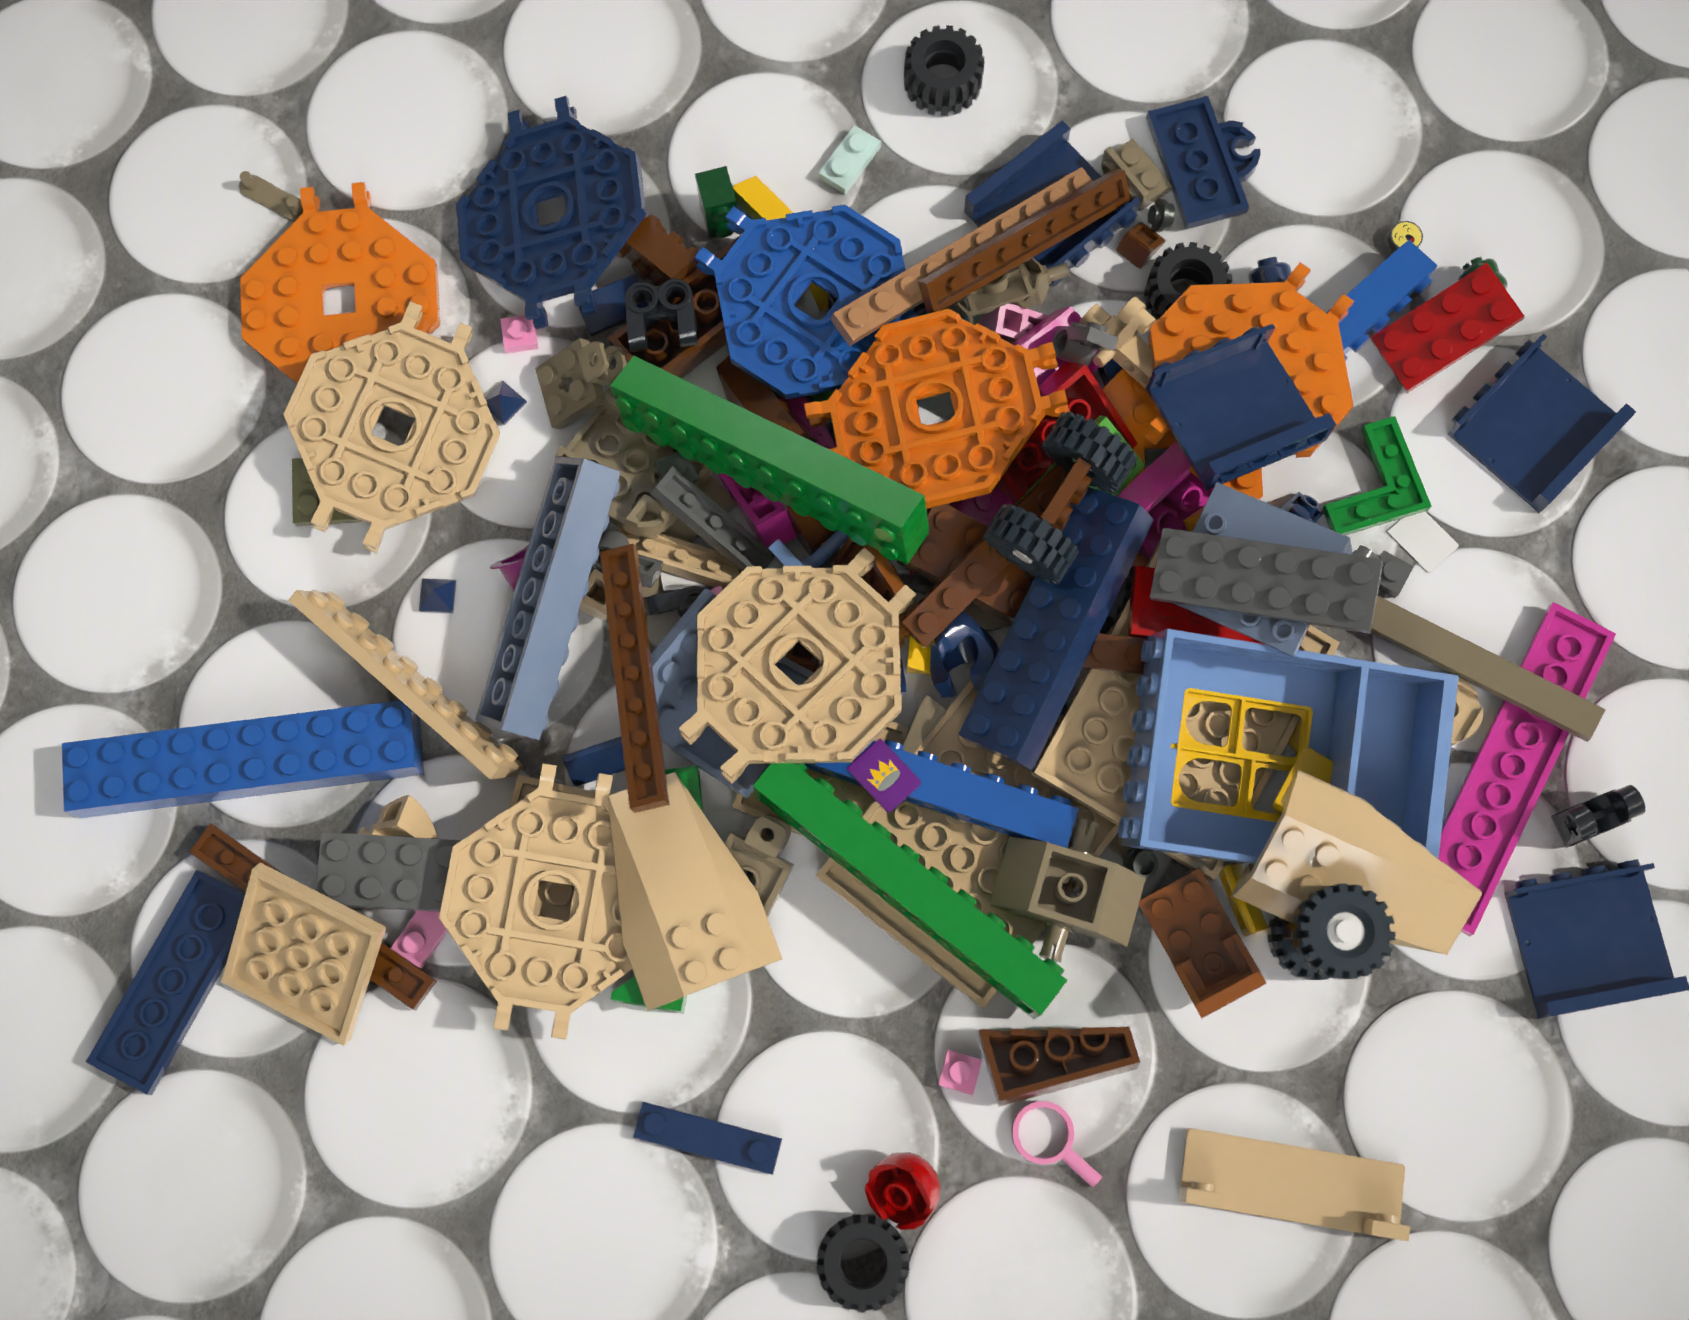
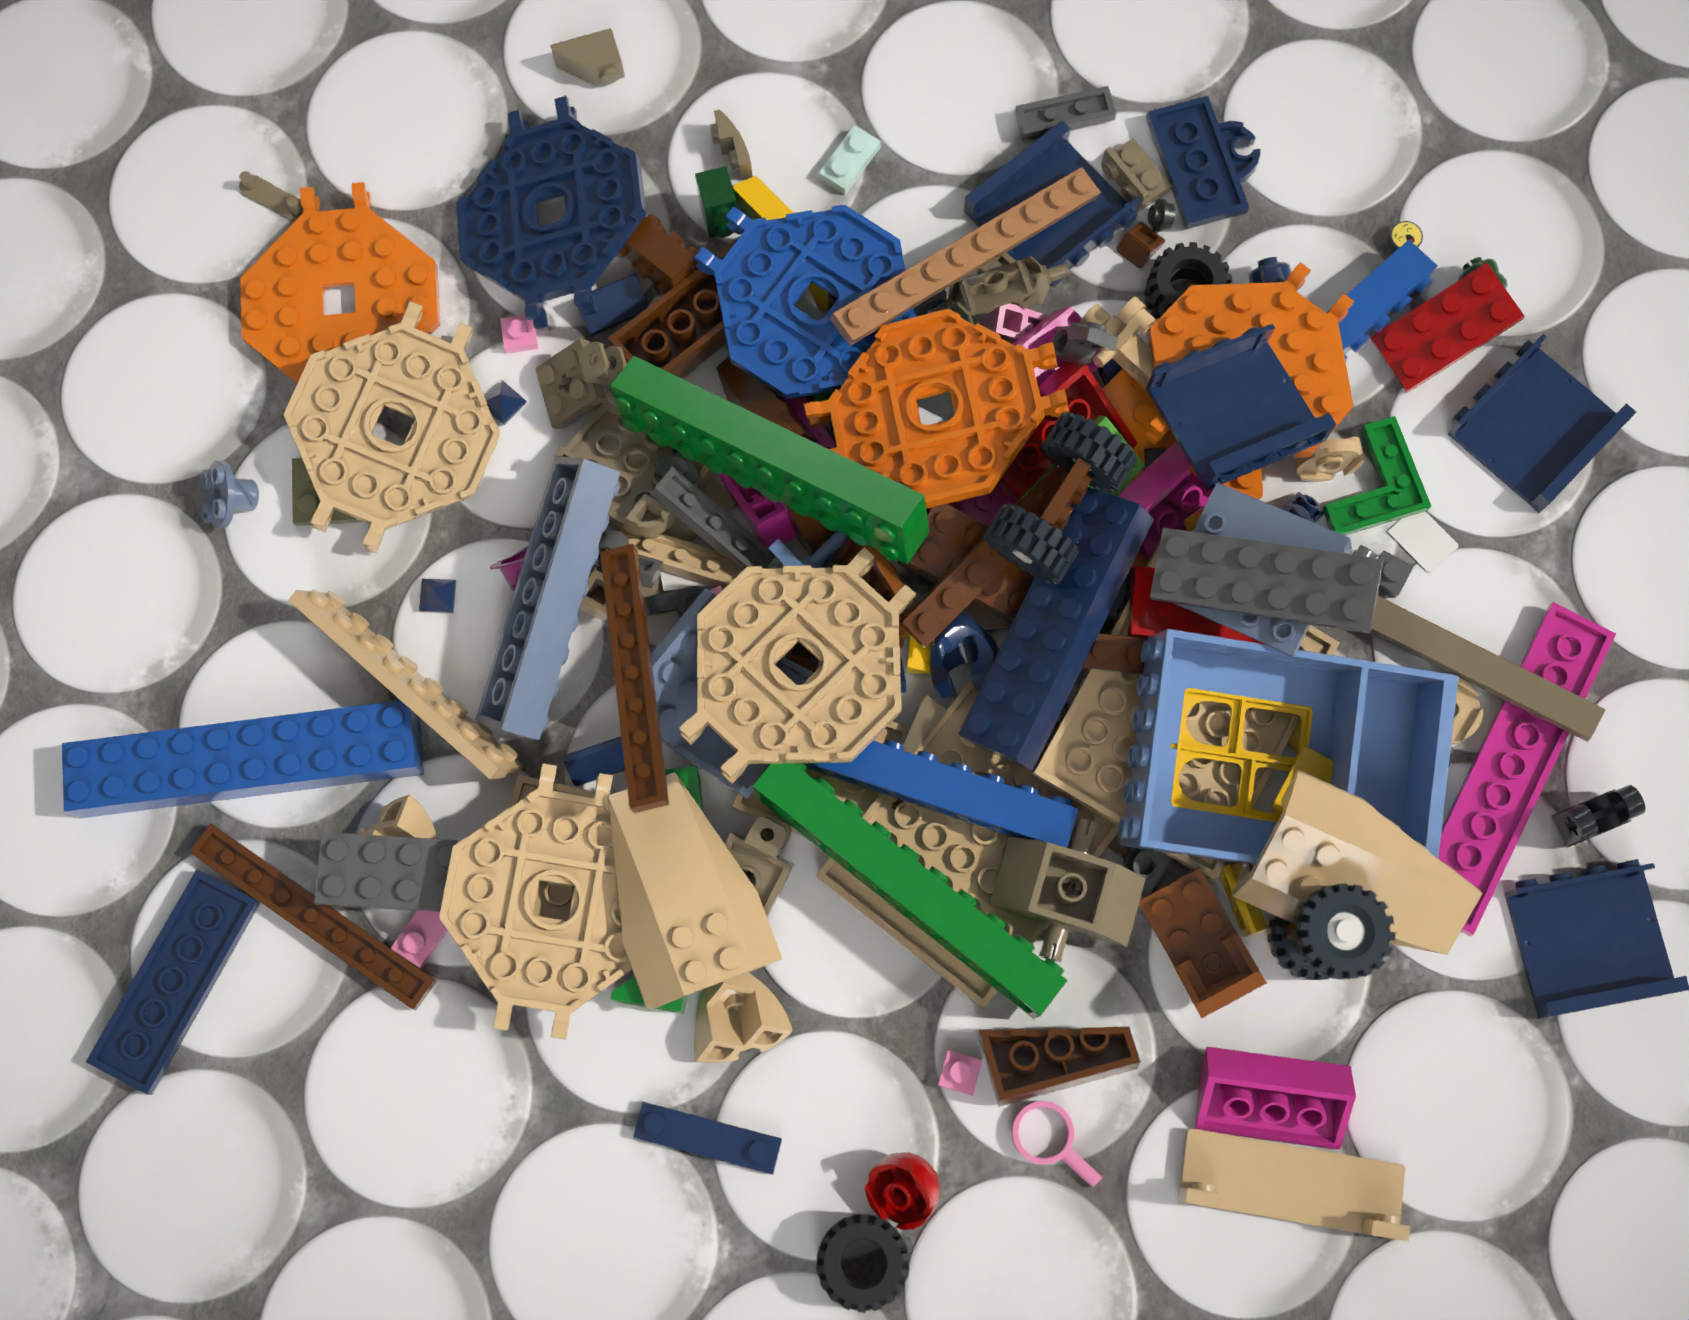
(226, 494): none -> sand blue plate
(302, 953): tan plate -> none
(590, 57): none -> dark tan slope
(660, 309): black piece -> none
(731, 143): none -> dark tan slope
(737, 1018): none -> tan brick
(884, 775): dark purple sticker -> none
(950, 49): black tyre -> none
(1024, 241): reddish brown plate -> none
(1074, 109): none -> dark grey plate
(1274, 1098): none -> dark pink slope
(1331, 458): none -> tan plate

